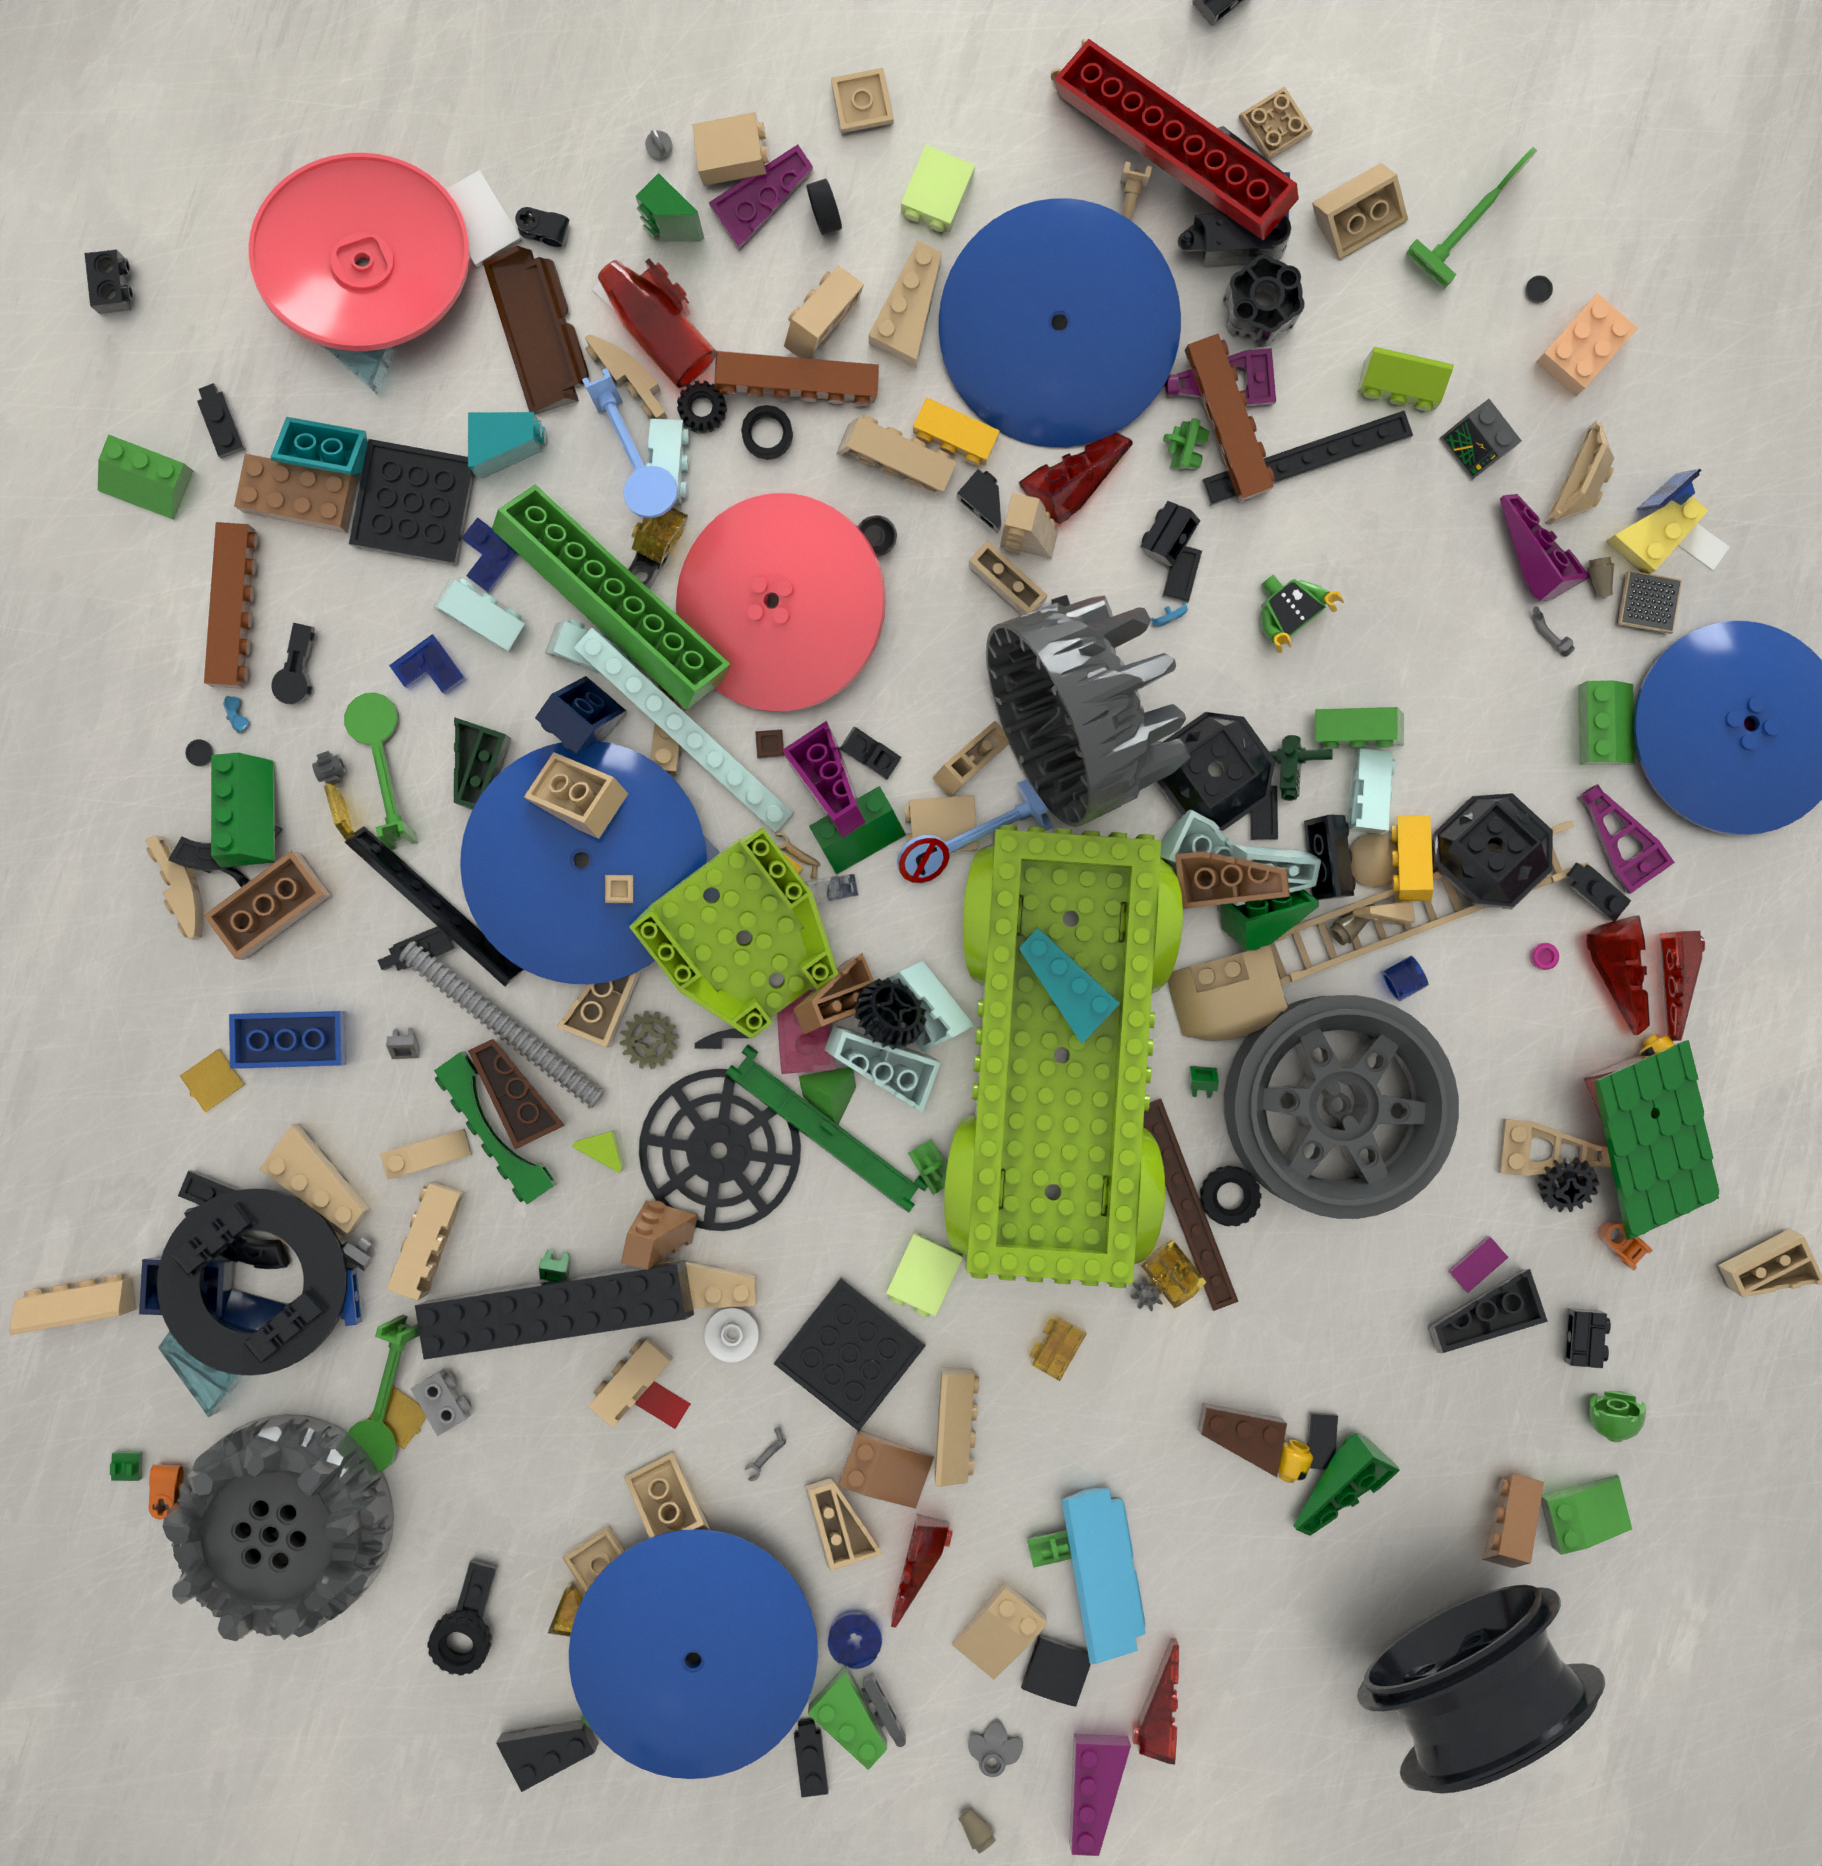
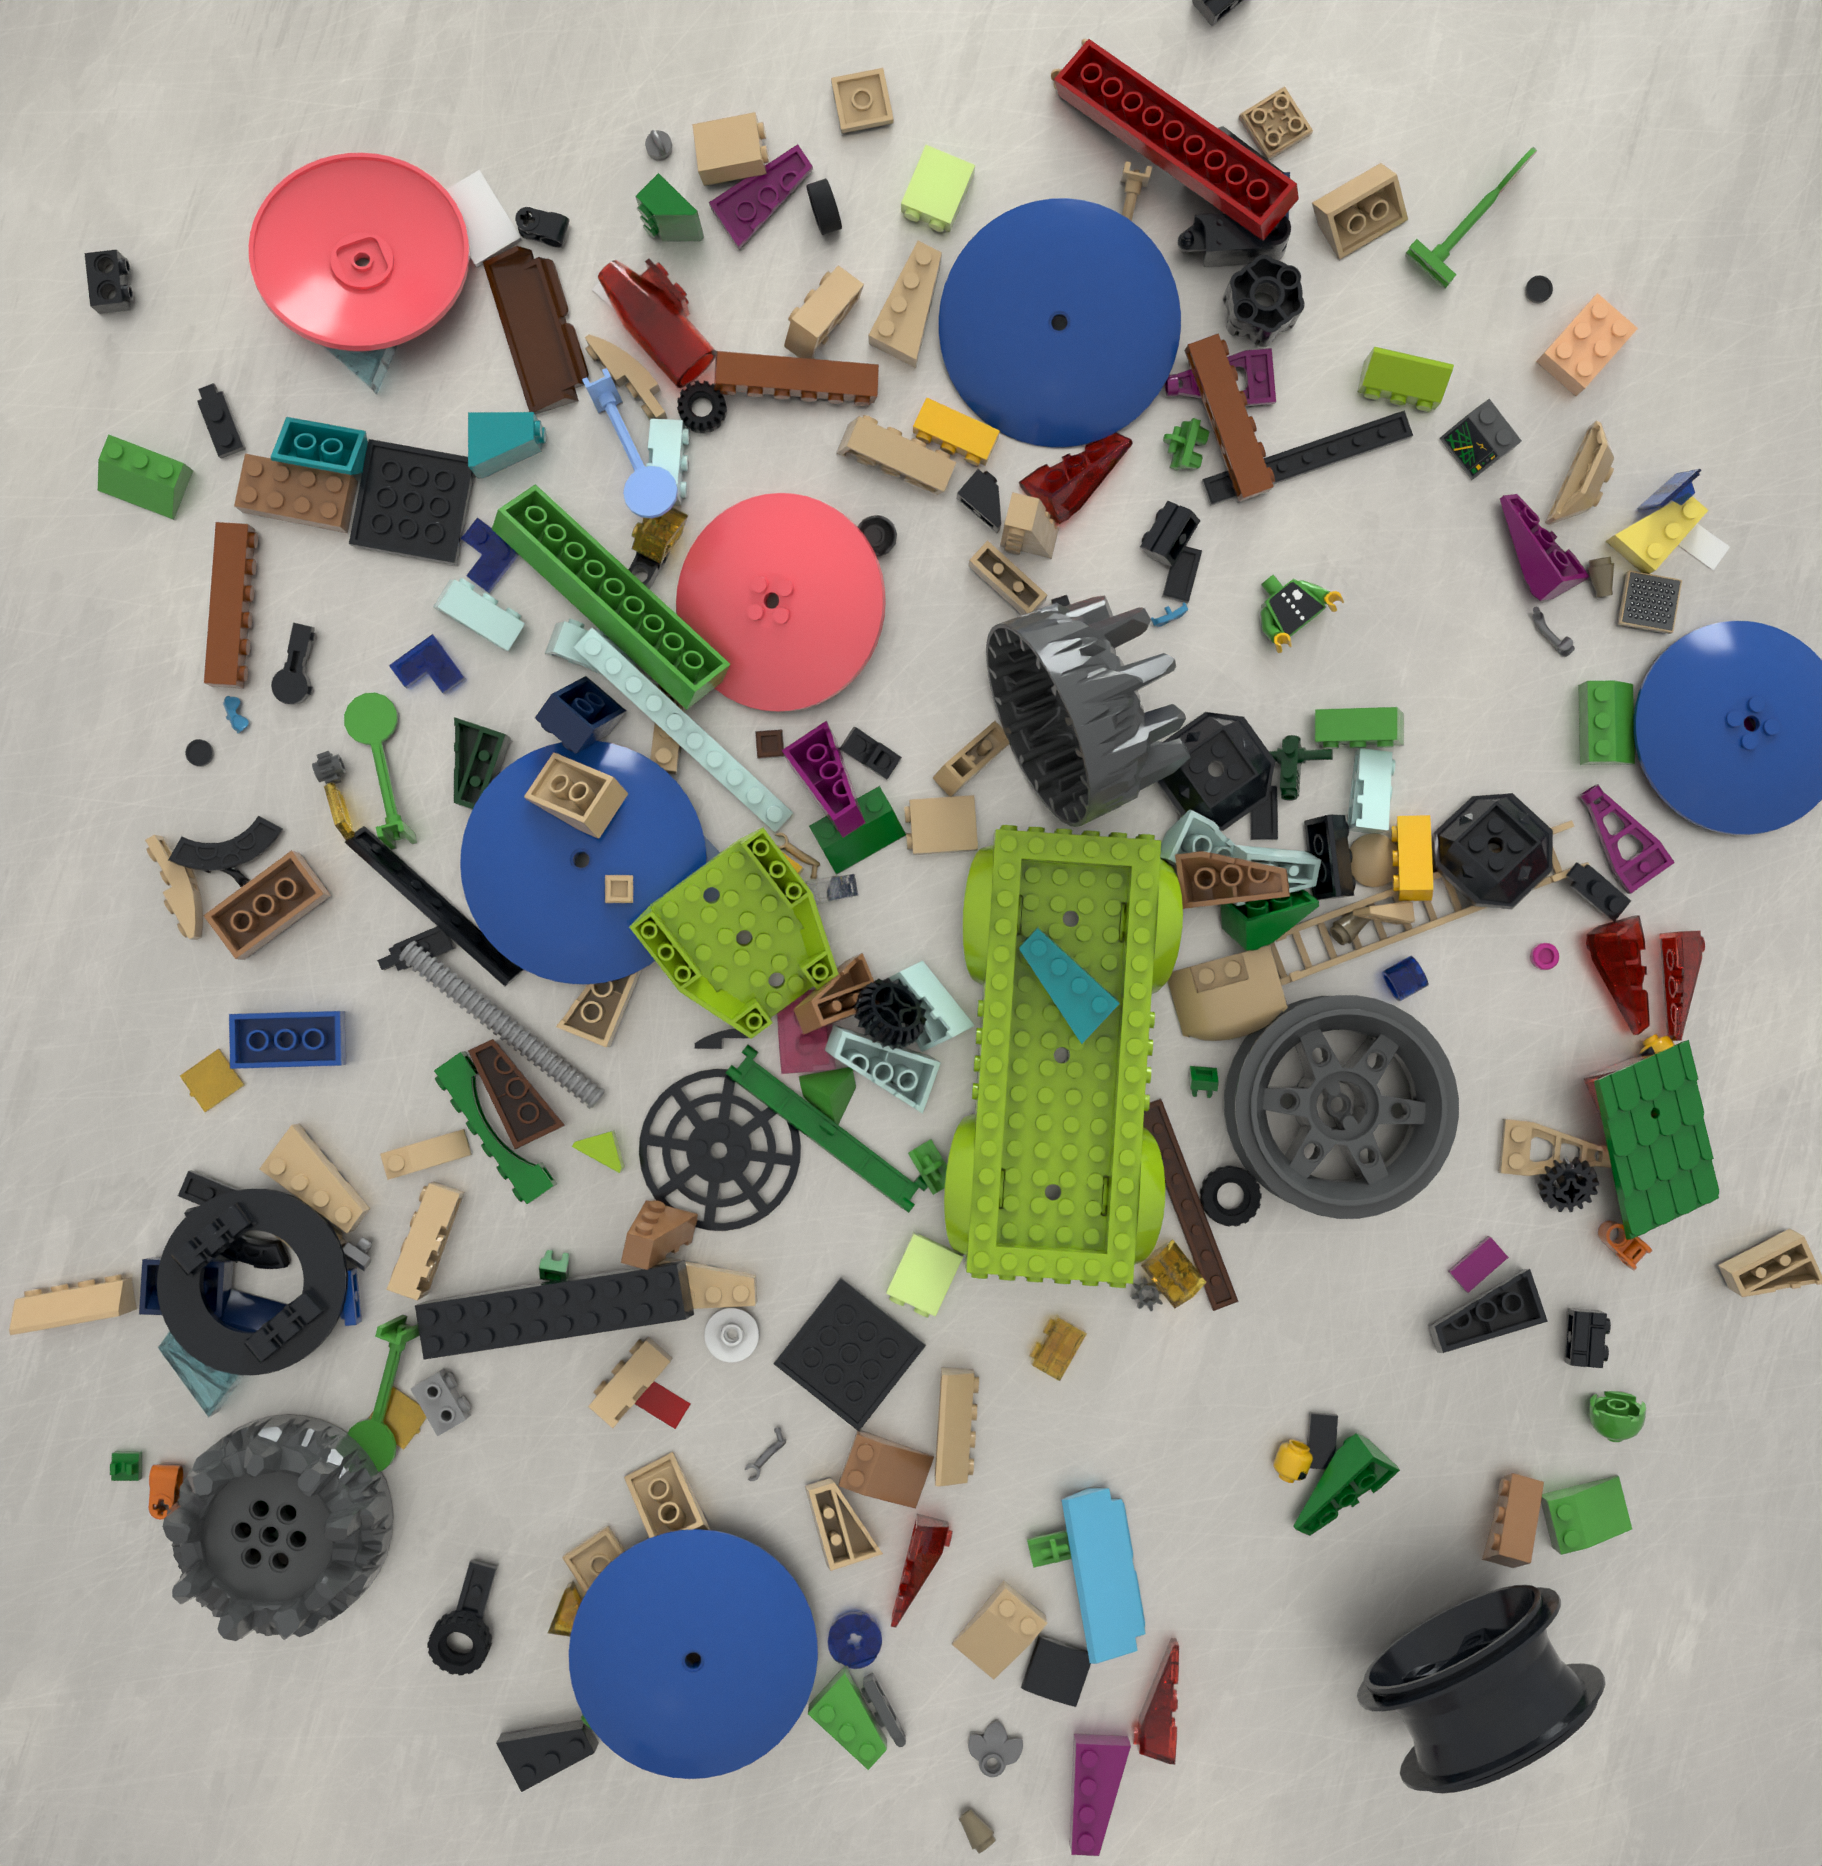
(242, 810): green slope -> none
(402, 1046): flat silver tile -> none
(650, 1053): olive gear -> none
(772, 412): black tyre -> none
(810, 1760): black hinge -> none
(928, 855): light blue piece -> none
(1246, 1434): reddish brown wedge -> none

